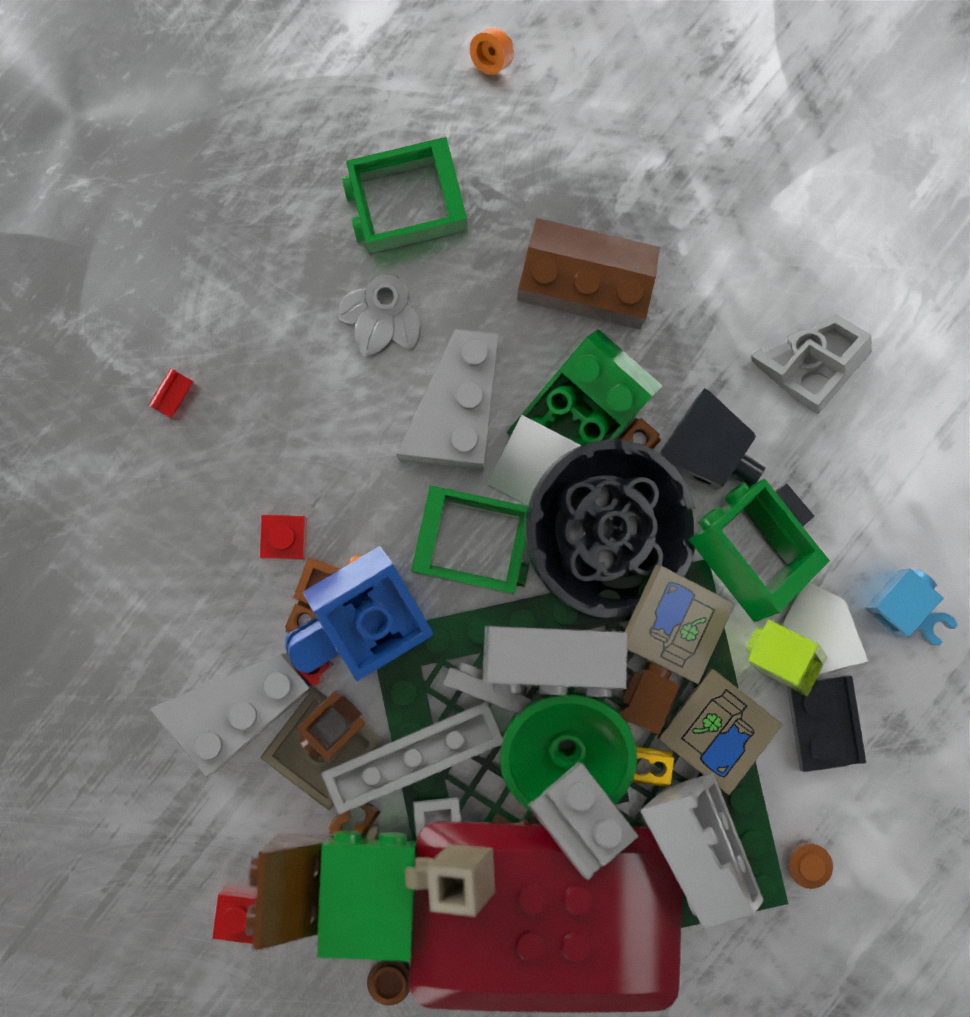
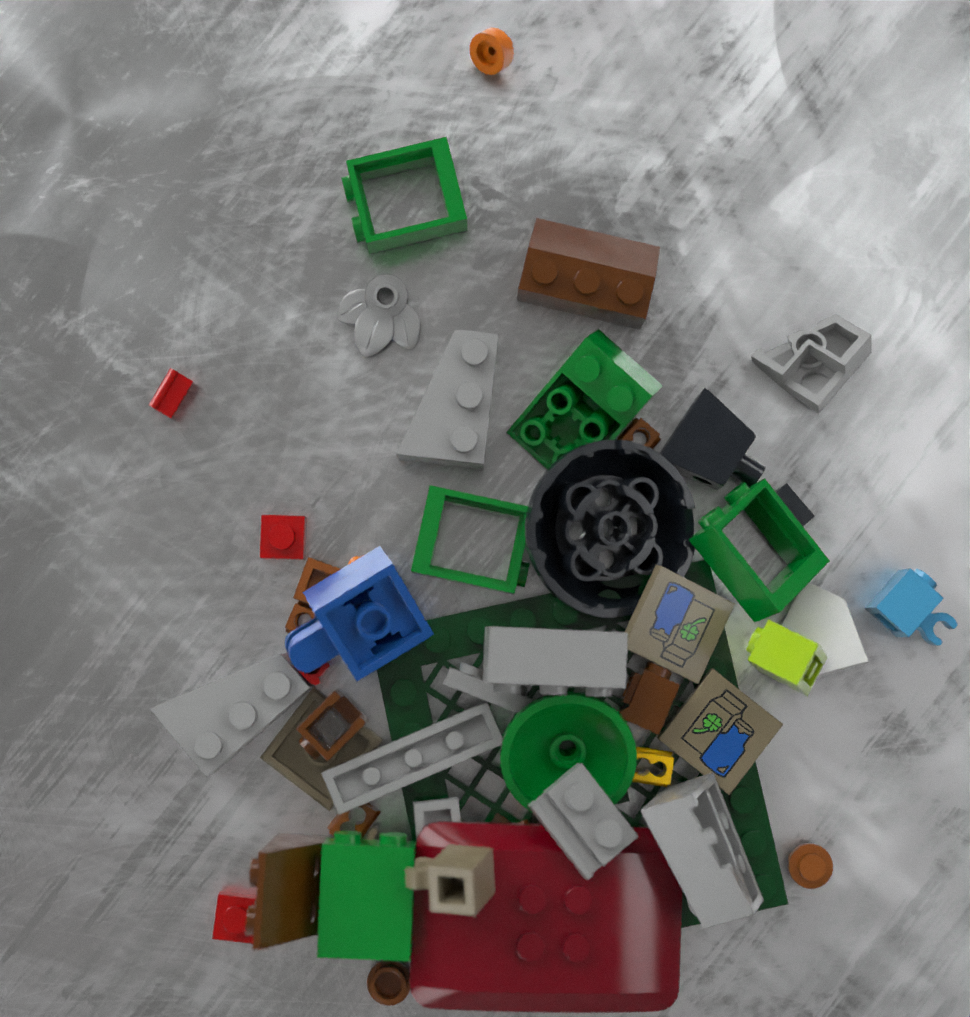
(526, 458): white sticker -> none
(827, 725): black plate -> none

